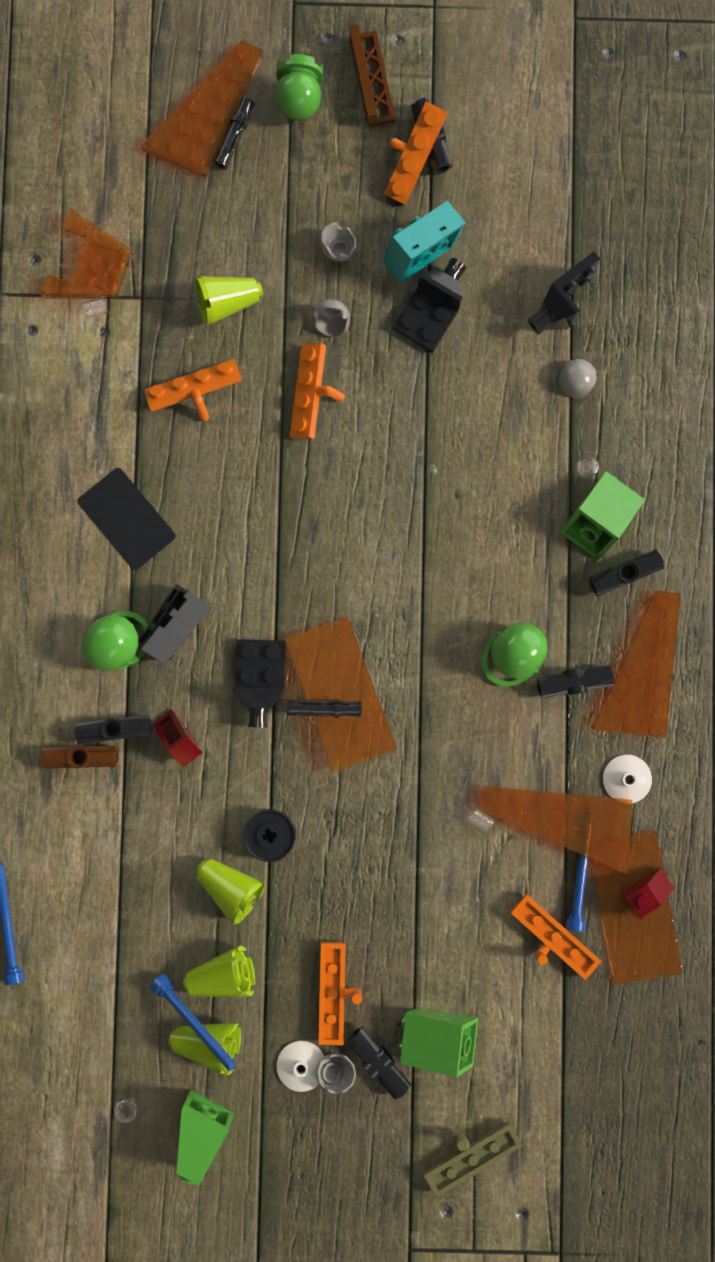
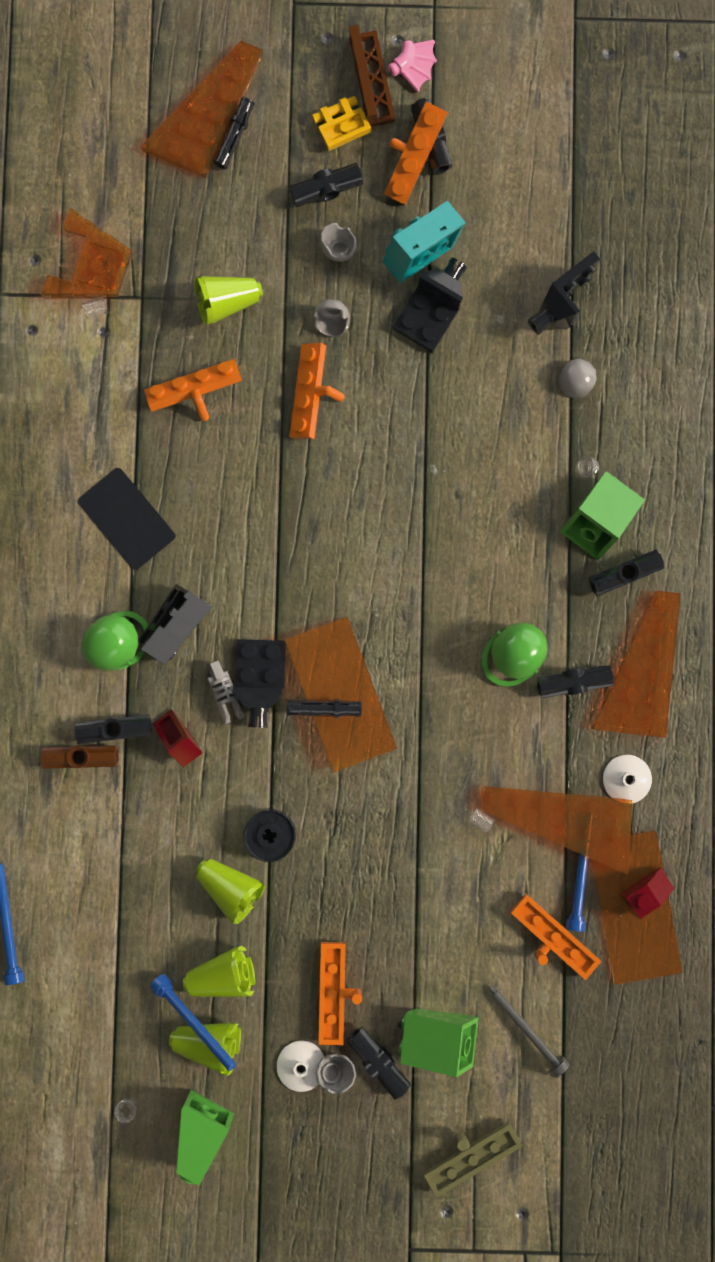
(222, 692): none -> light grey hinge
(298, 86): bright green tile -> none
(326, 185): none -> black piece
(344, 128): none -> yellow plate
(414, 63): none -> bright pink arm
(559, 1067): none -> dark grey piece

